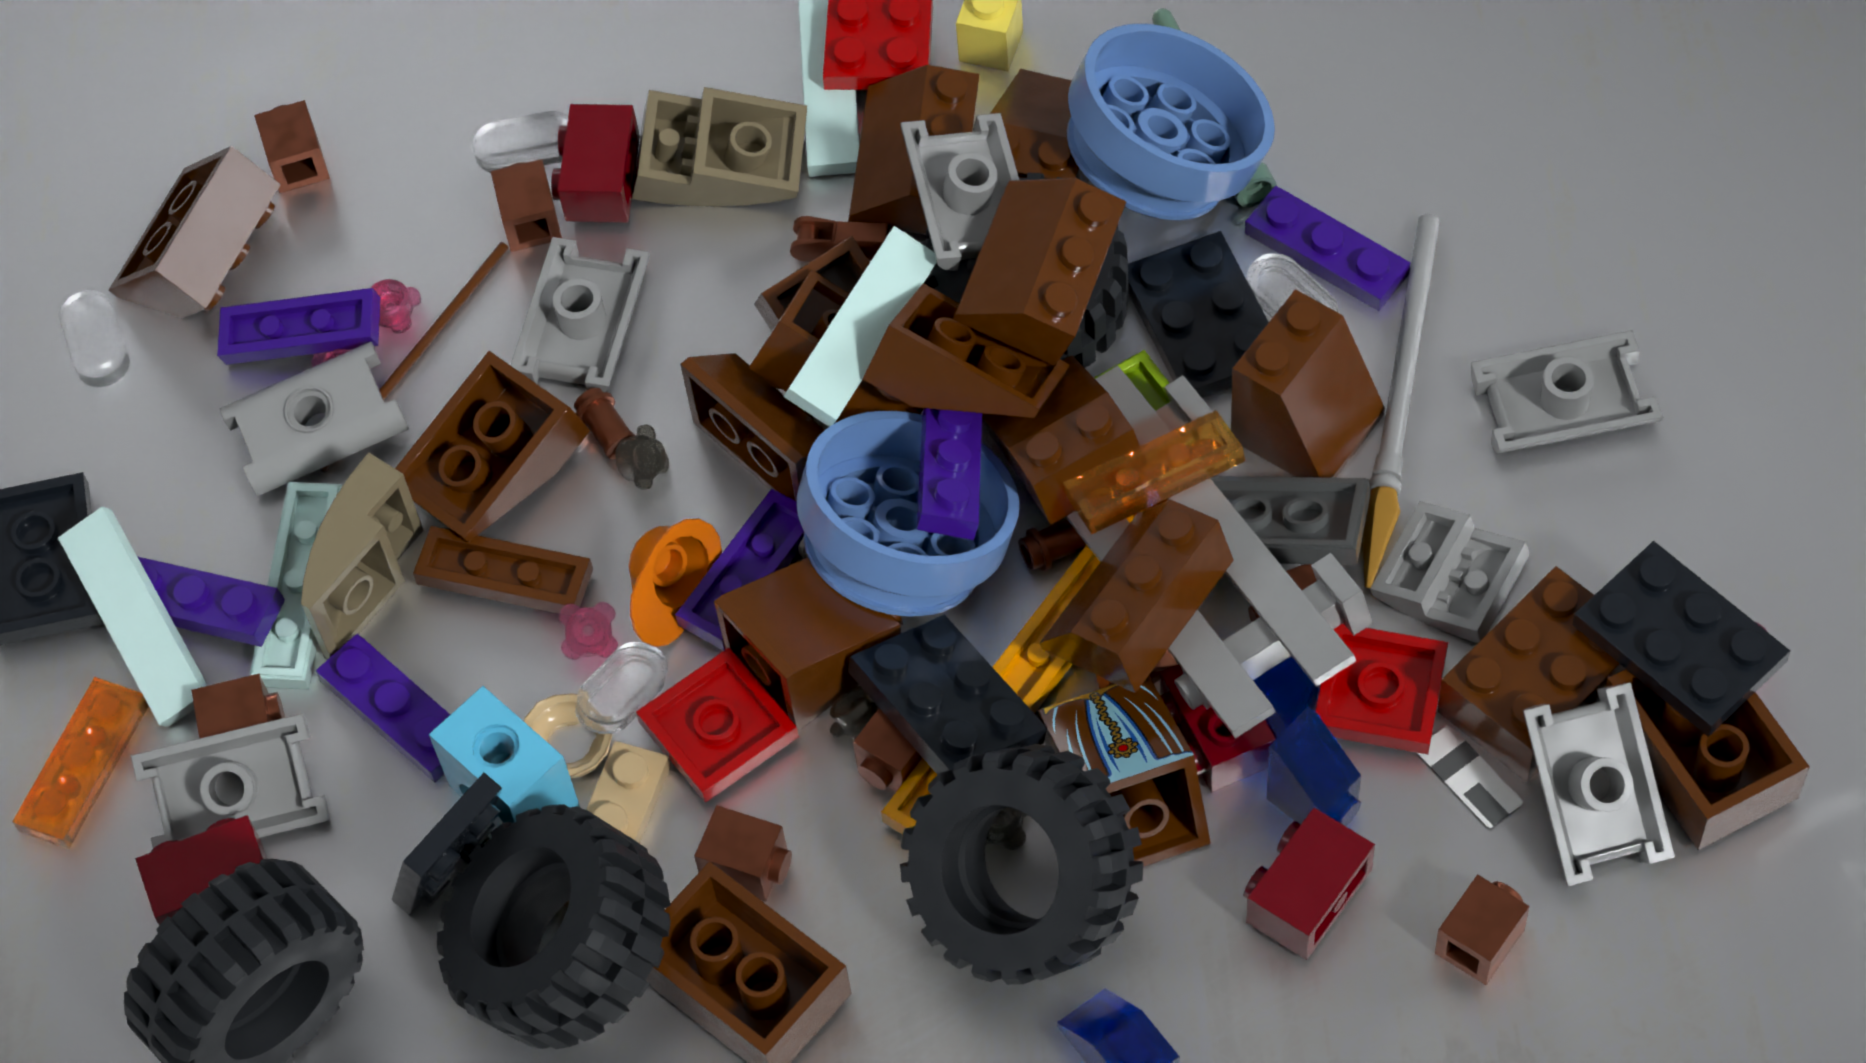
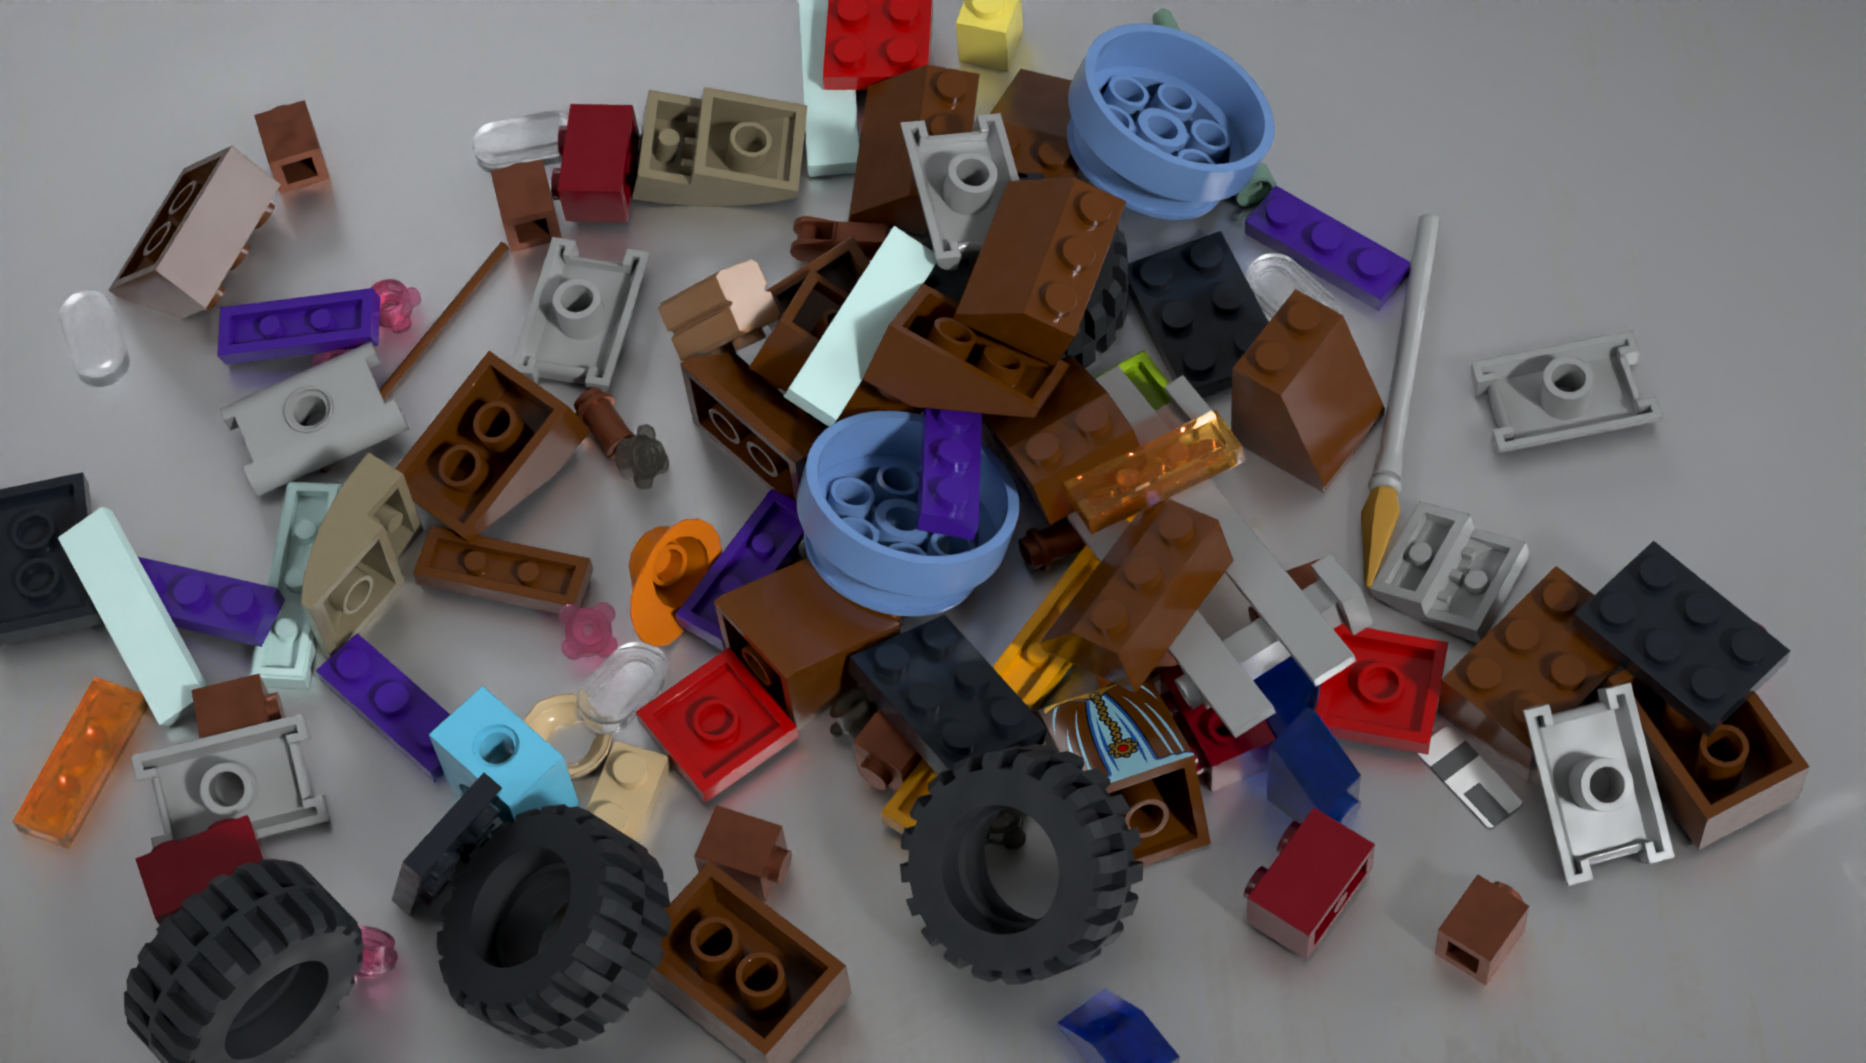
(378, 952): none -> clear pink plate
(720, 312): none -> medium nougat brick
(1302, 515): dark grey tile -> none

